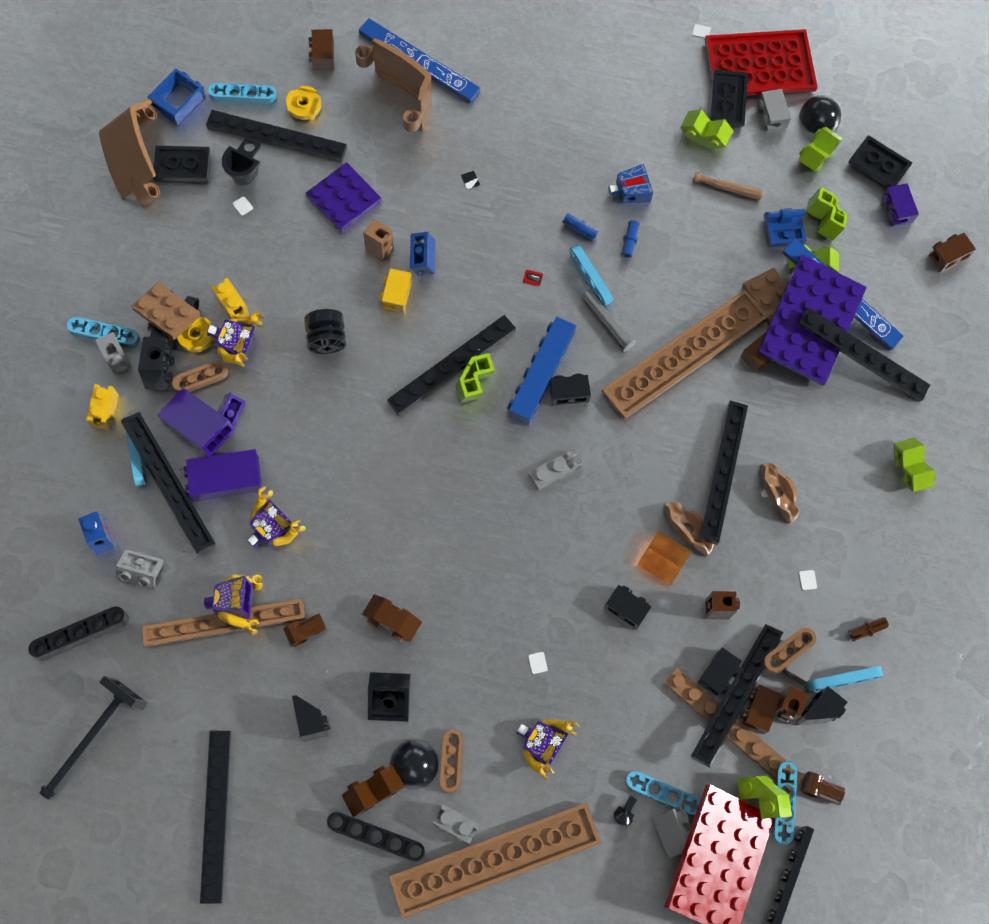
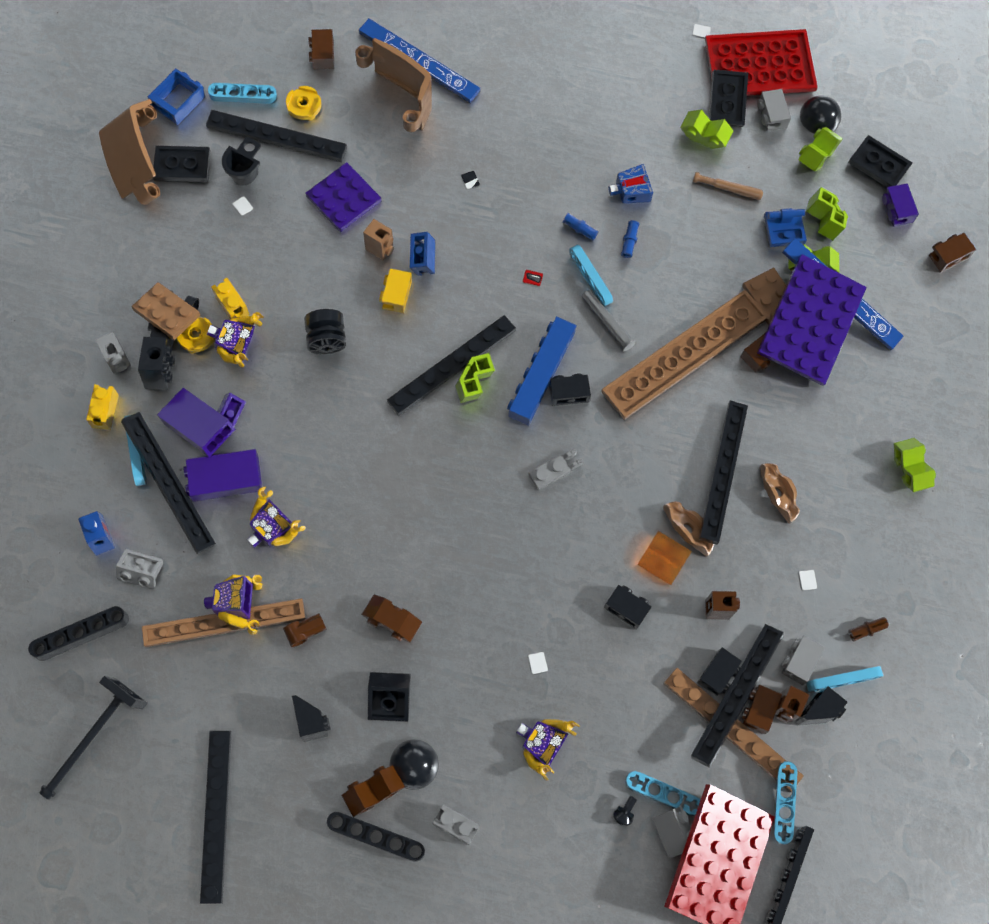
(104, 329): medium azure beam -> none
(207, 371): medium nougat plate -> none
(451, 751): medium nougat plate -> none
(494, 860): medium nougat plate -> none
(772, 800): lime brick -> none
(795, 644): medium nougat plate -> none
(817, 787): reddish brown piece -> none
(863, 354): black plate -> none

